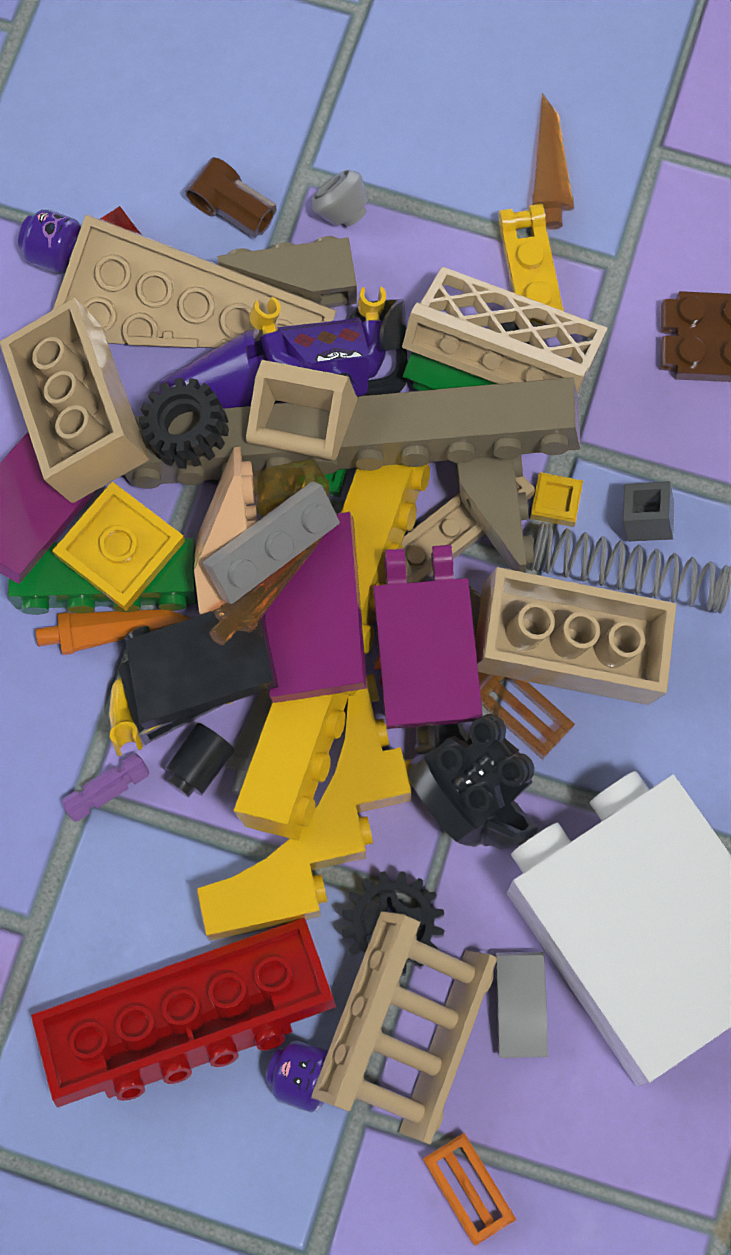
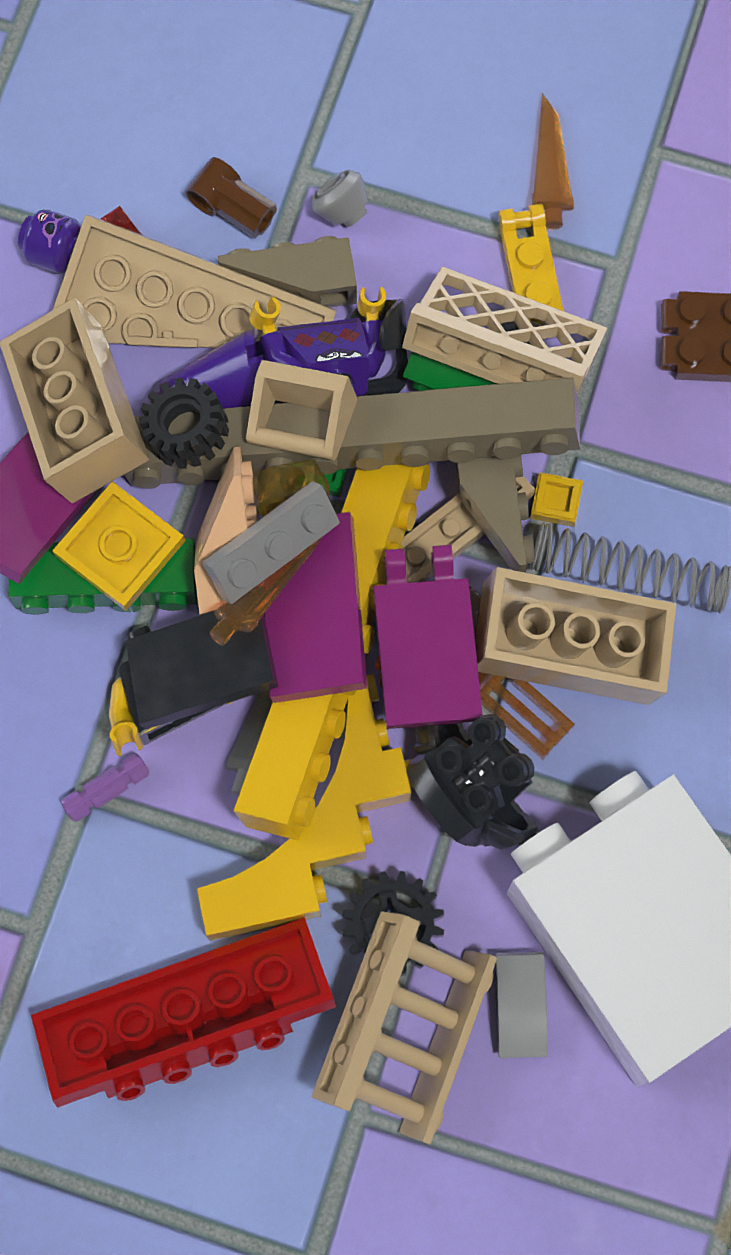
(94, 629): orange bar -> none
(198, 761): black brick -> none
(295, 1073): dark purple head -> none
(491, 1226): orange tile -> none
(648, 511): dark grey plate -> none

